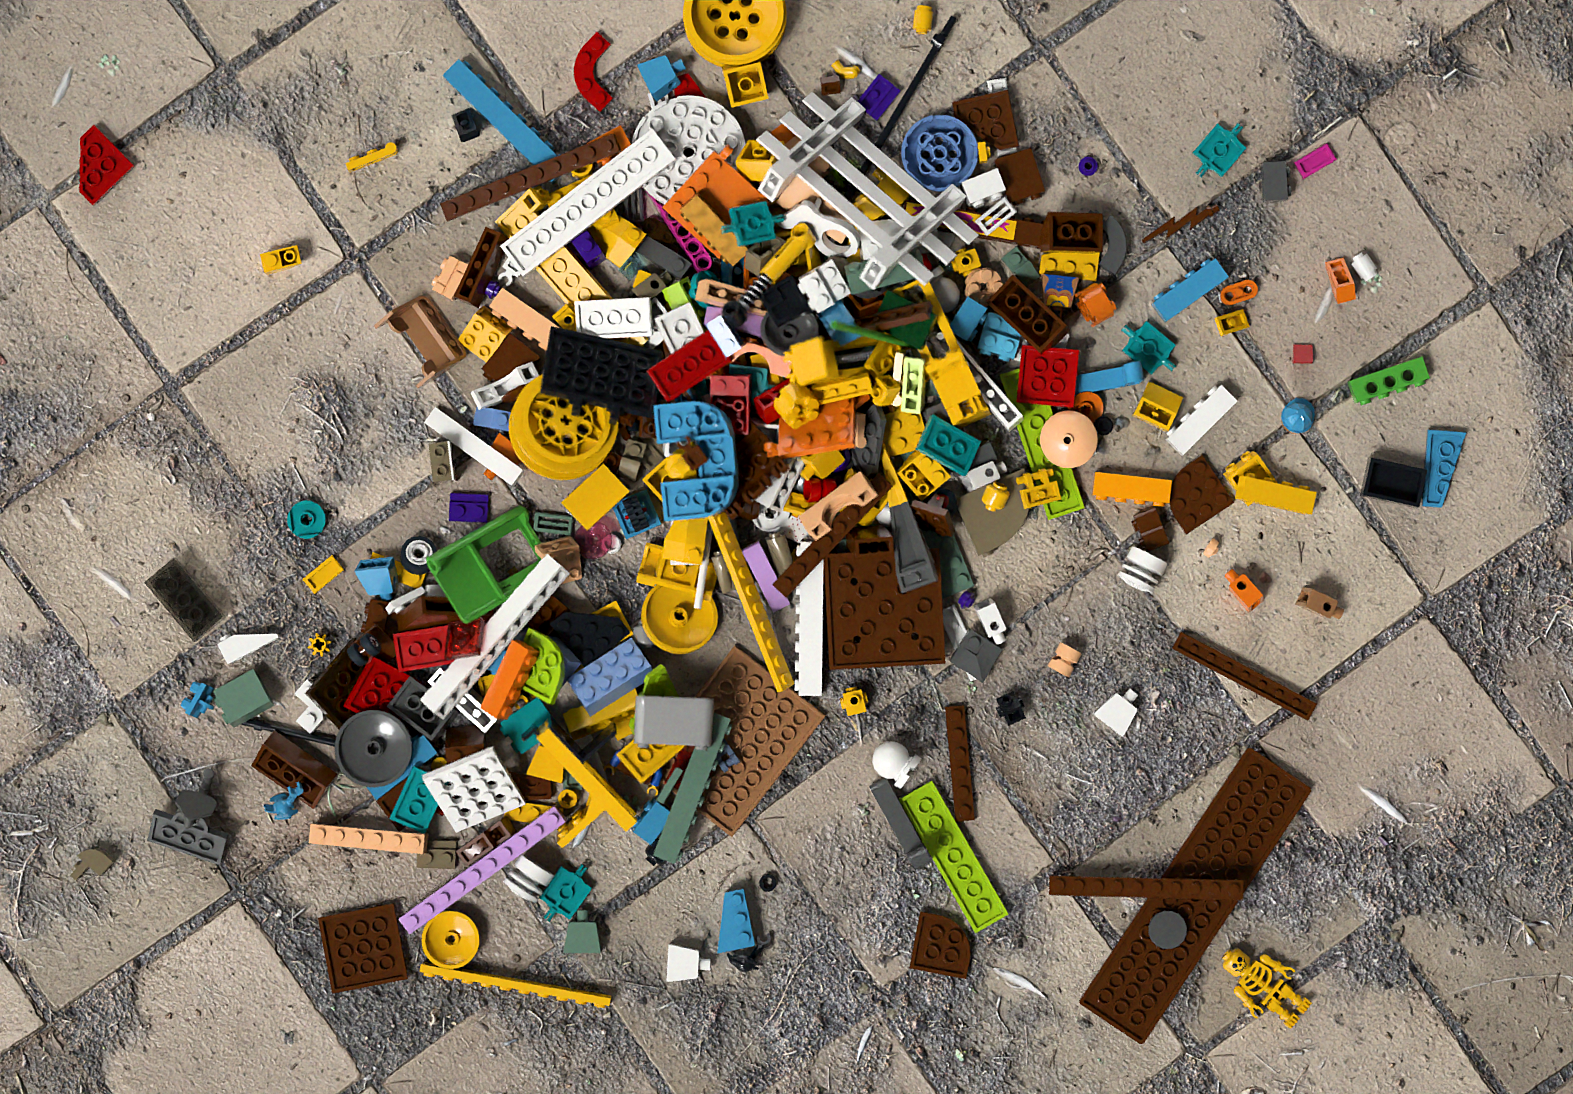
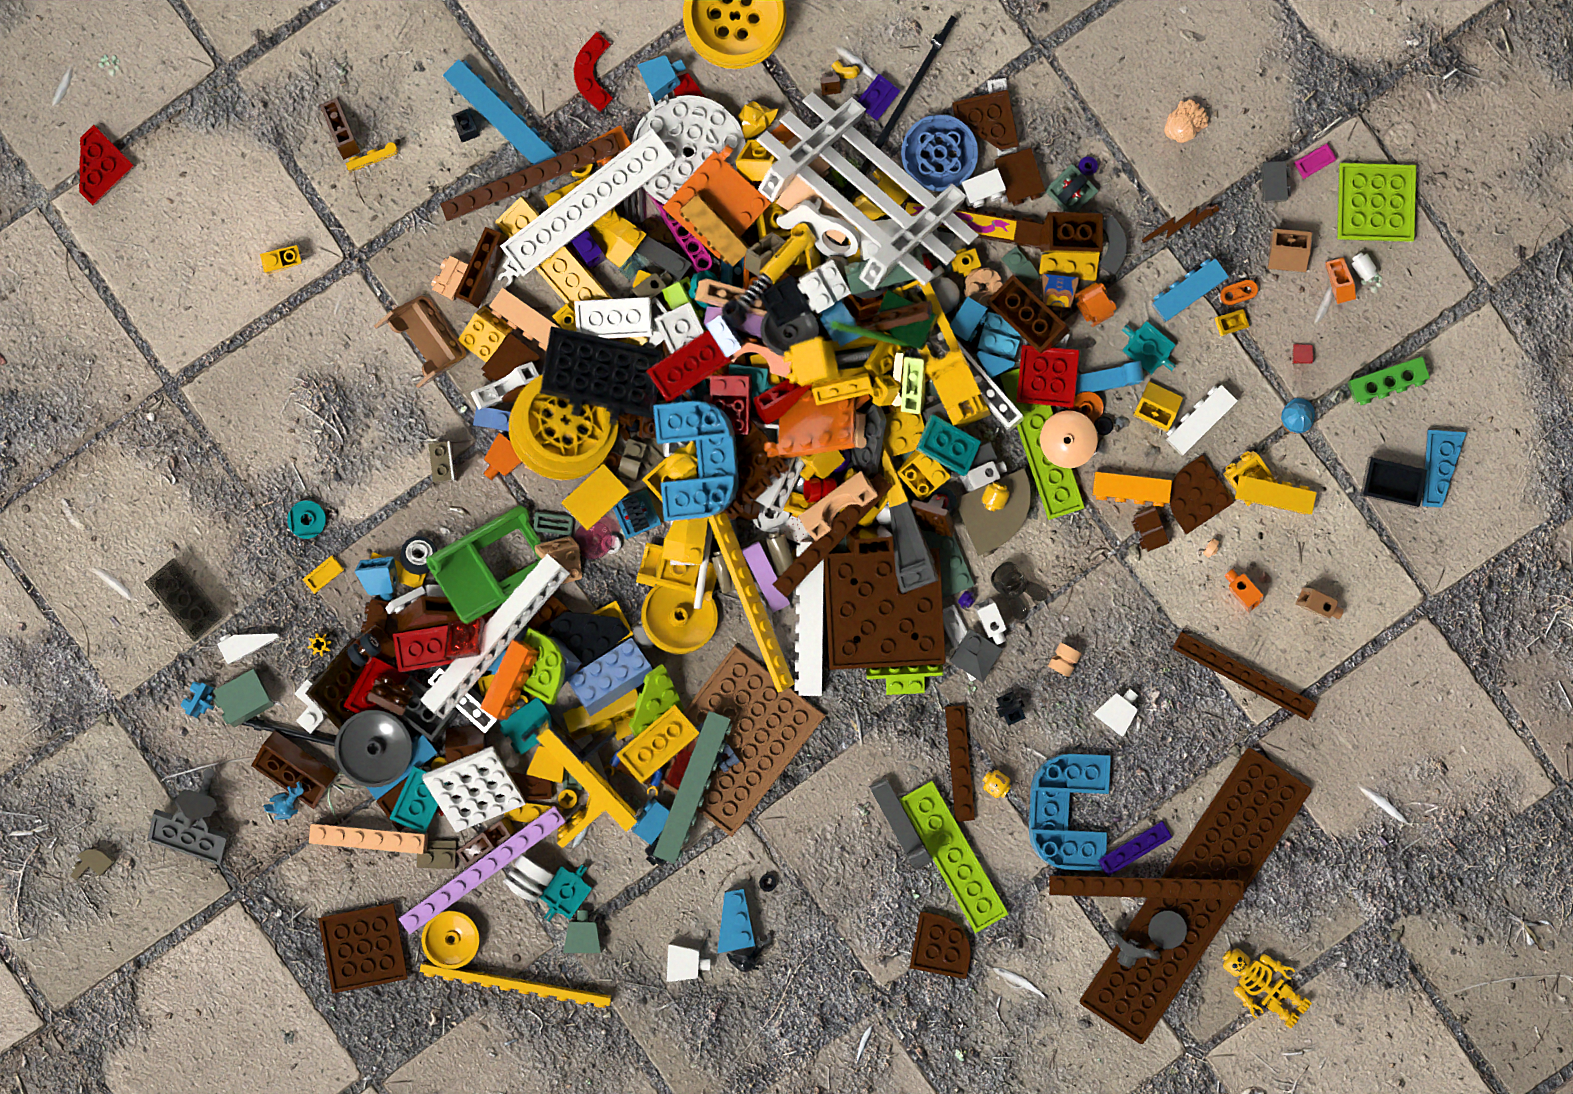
(340, 128): none -> reddish brown slope
(390, 695): none -> reddish brown plate
(468, 508): dark purple plate -> none
(474, 446): white tile -> none
(492, 289): dark purple plate -> none
(539, 196): yellow brick -> none
(669, 785): sand green tile -> none
(673, 721): light grey windscreen -> none
(693, 455): reddish brown plate -> none
(744, 83): yellow brick -> none
(752, 223): teal plate -> none
(755, 119): none -> yellow hair
(796, 405): yellow brick -> none
(857, 708): yellow brick -> none
(893, 762): white tile -> none
(904, 678): none -> lime bracket
(923, 19): yellow brick -> none
(983, 152): yellow plate -> none
(983, 226): white tile -> none
(993, 365): none -> dark azure slope
(996, 784): none -> yellow head
(1011, 583): none -> clear smoke piece
(1040, 494): yellow plate -> none
(1051, 810): none -> dark azure plate
(1071, 190): none -> sand green plate
(1130, 950): none -> dark grey piece
(1134, 848): none -> dark purple tile
(1142, 570): white wheel -> none
(1186, 121): none -> light nougat hair
(1219, 150): teal plate -> none
(1289, 250): none -> medium nougat slope
(1376, 202): none -> lime plate

